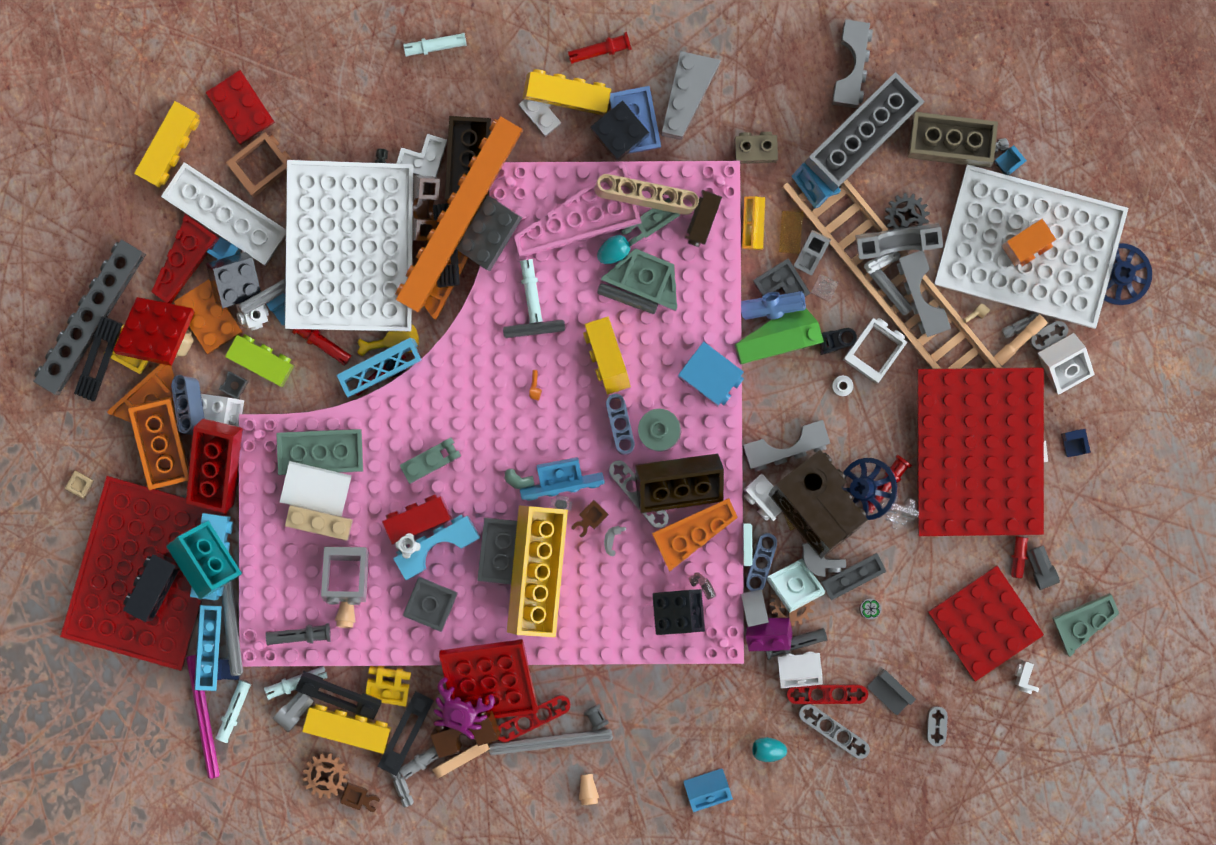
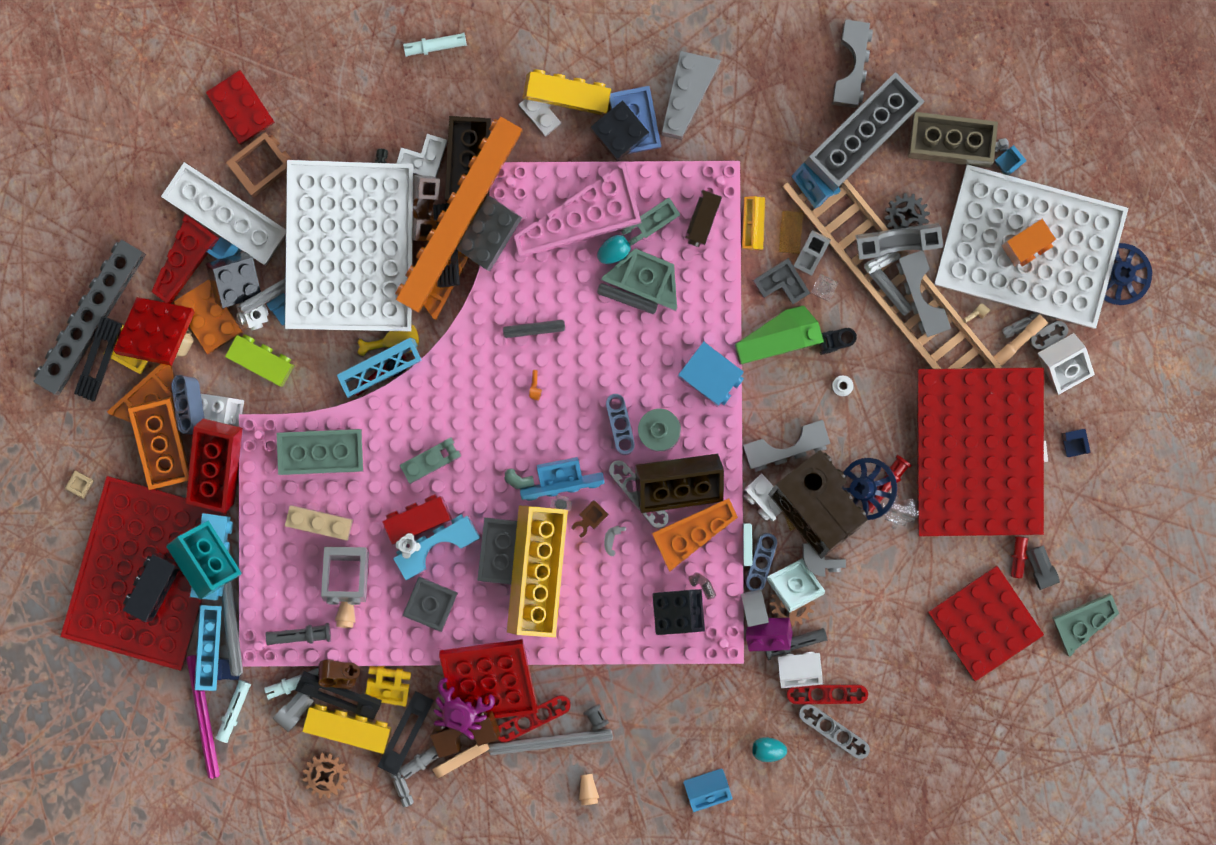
(167, 145): yellow brick -> none
(226, 387): dark grey piece -> none
(314, 337): red pin -> none
(315, 488): white tile -> none
(335, 674): none -> reddish brown piece
(355, 797): reddish brown plate -> none
(531, 291): light aqua pin -> none
(607, 355): yellow wedge -> none
(609, 46): red pin -> none
(655, 190): tan beam -> none
(756, 148): dark tan brick -> none
(773, 305): medium blue piece -> none
(853, 576): dark grey plate -> none
(862, 367): white window -> none
(870, 608): tile -> none
(890, 692): dark grey panel -> none
(931, 725): light grey beam -> none
(1023, 674): white bracket -> none

